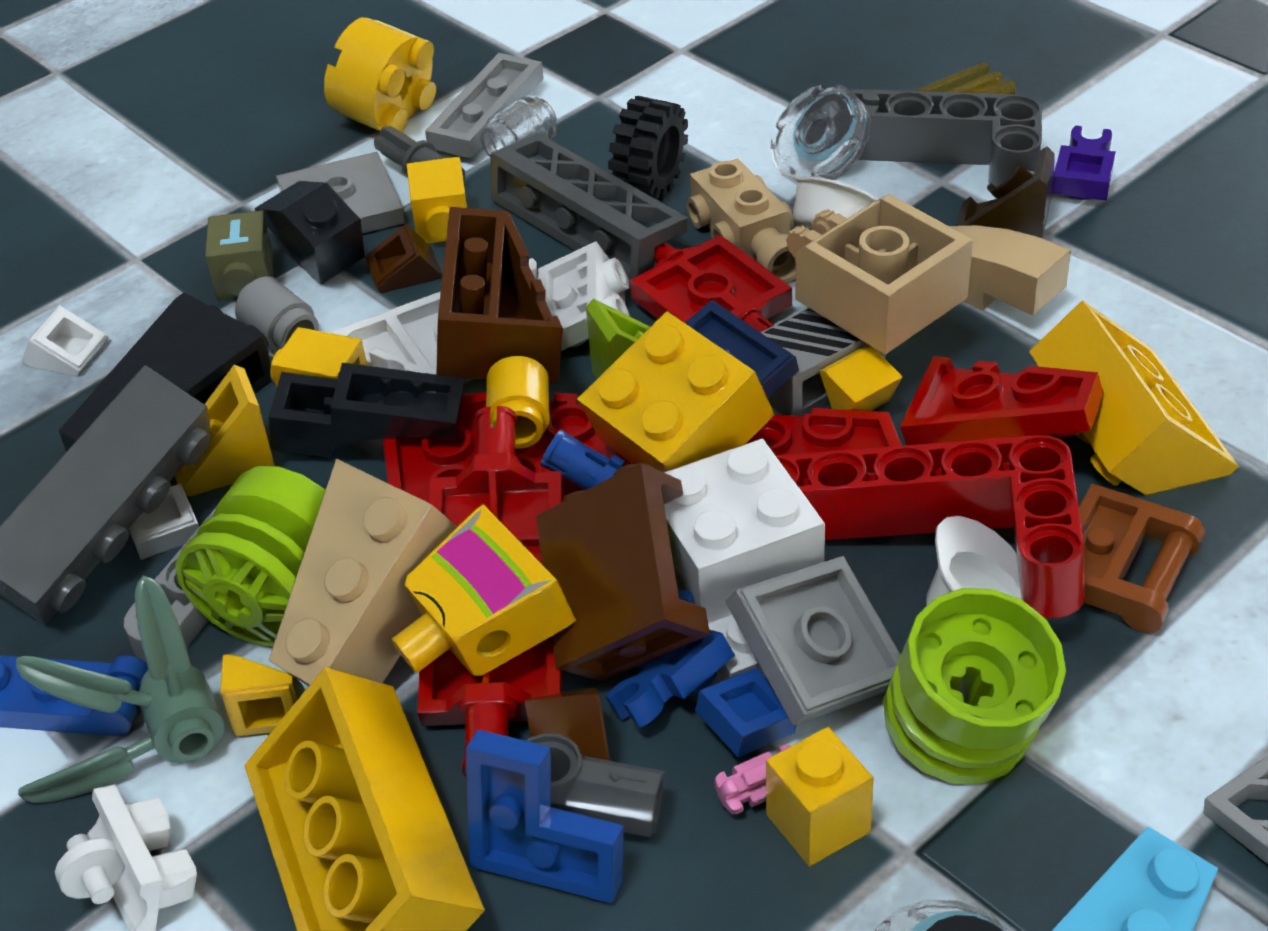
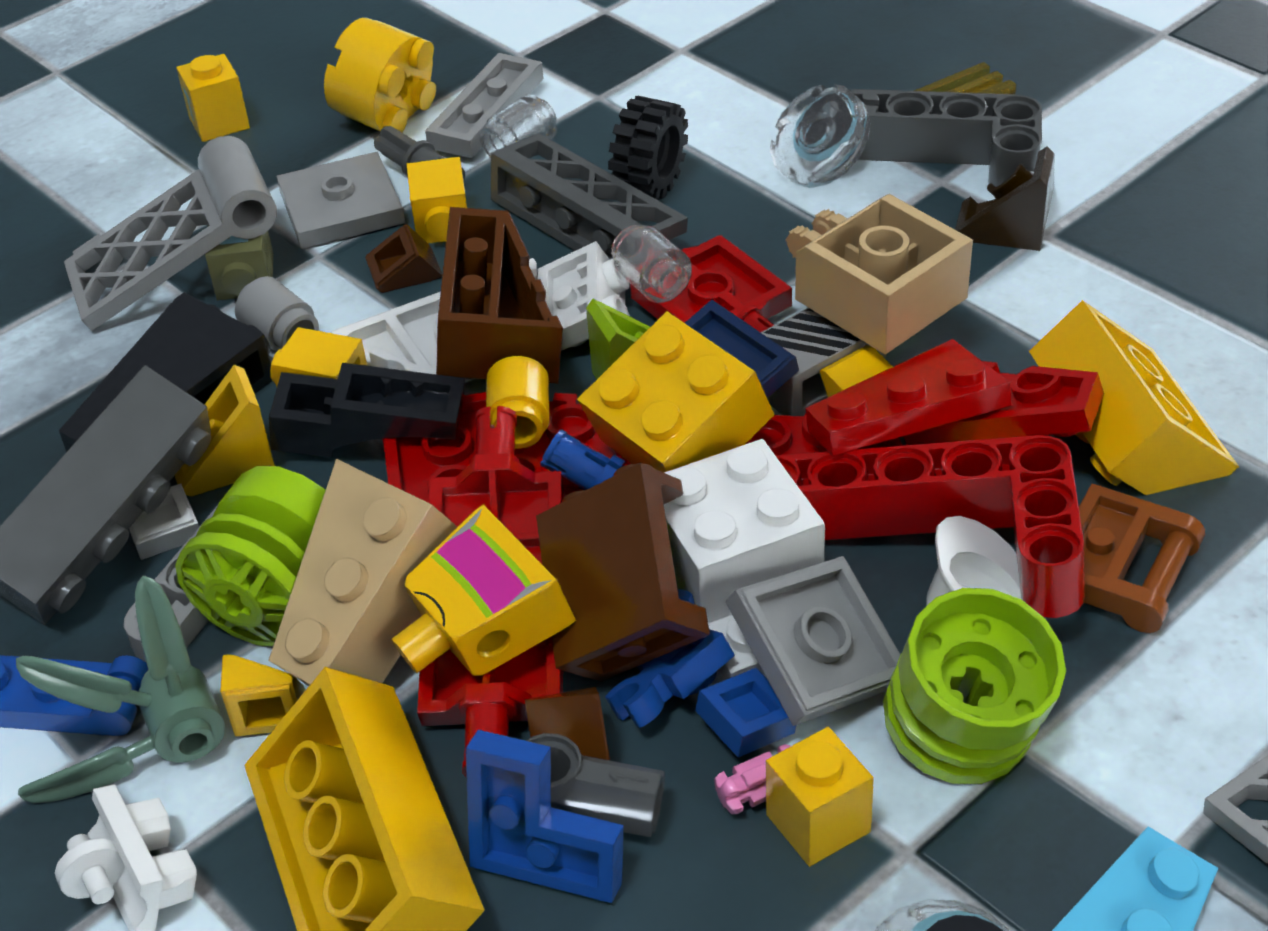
(64, 344): white slope -> none
(213, 96): none -> yellow brick
(224, 194): none -> light grey piece
(315, 228): black slope -> none
(651, 263): none -> clear brick
(745, 213): tan brick -> none
(819, 193): white piece -> none
(908, 398): none -> red wing
(1014, 268): tan slope -> none
(1084, 166): dark purple plate -> none

